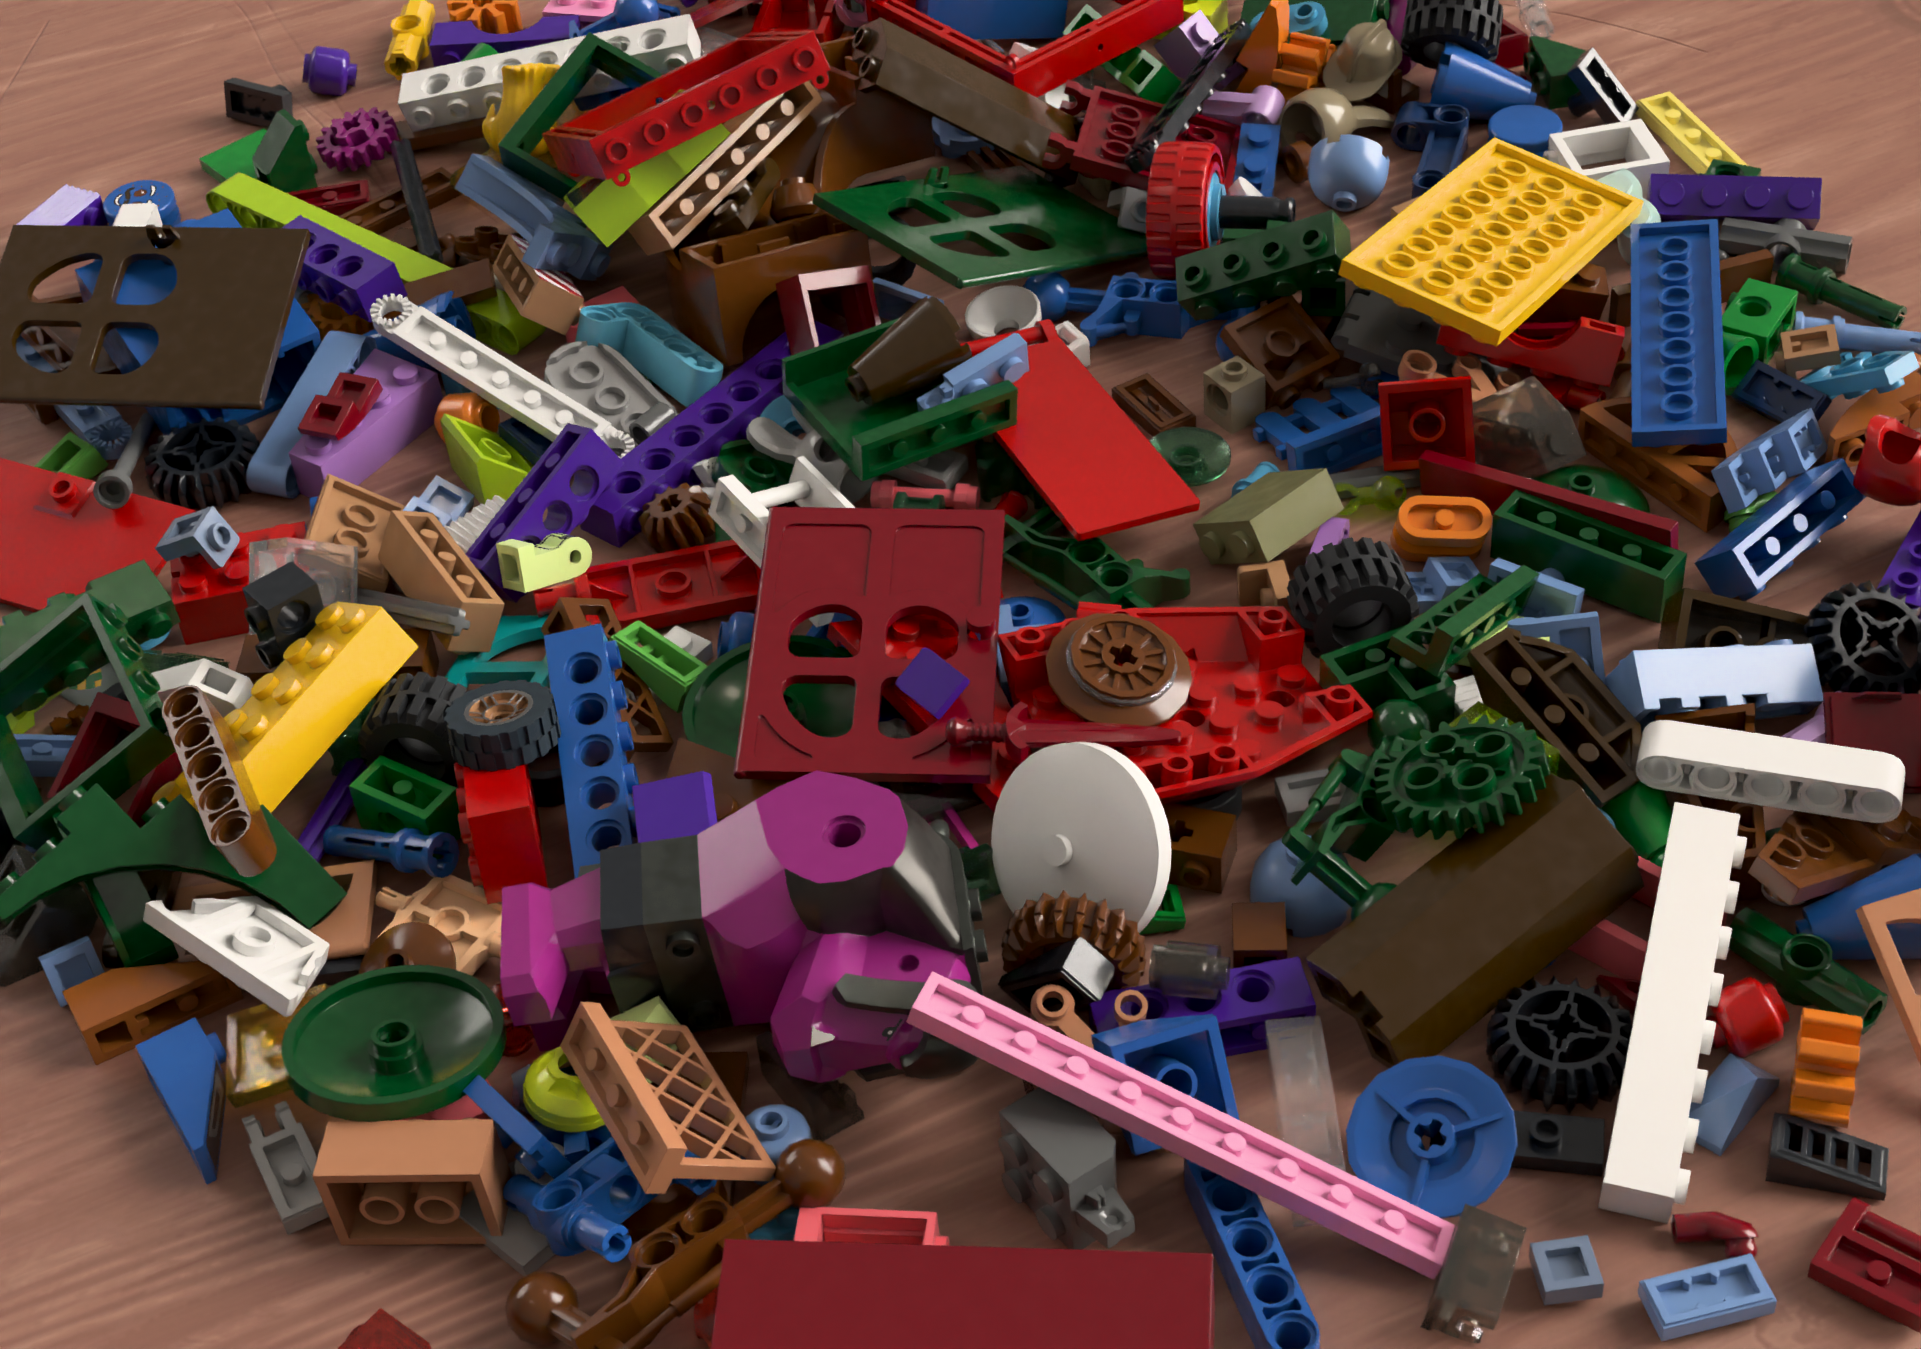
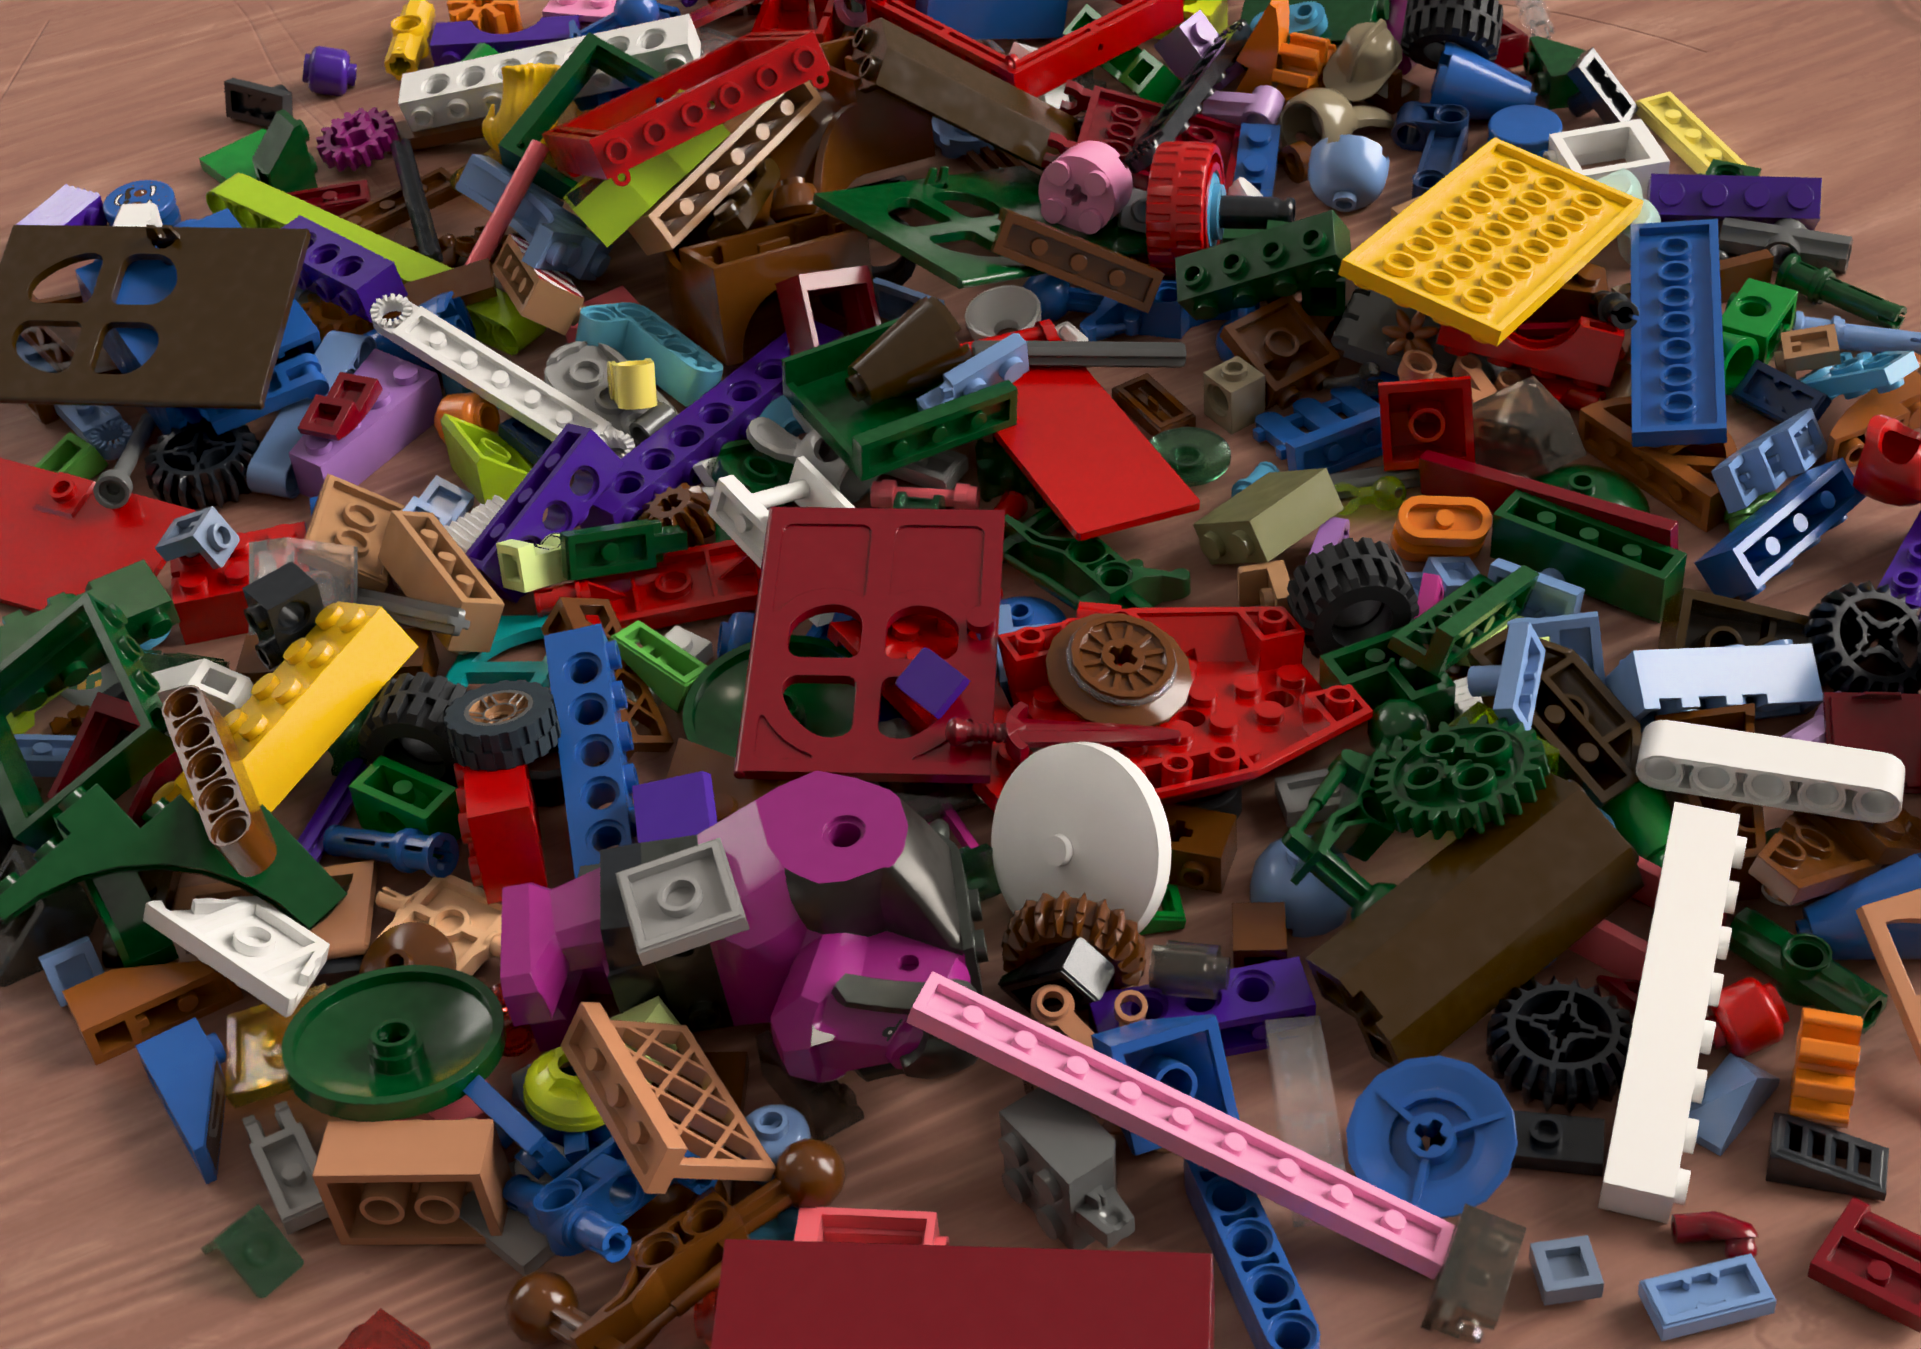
(257, 1251): none -> clear green bracket
(289, 383): none -> blue plate
(509, 202): none -> coral piece
(618, 548): none -> dark green hinge
(632, 384): none -> light yellow piece
(681, 901): none -> light grey tile
(1076, 260): none -> reddish brown fence
(1085, 187): none -> bright pink brick
(1098, 353): none -> dark grey axle
(1401, 333): none -> dark orange plant
(1430, 592): none -> dark pink tile
(1516, 680): none -> medium blue tile
(1614, 309): none -> black pin

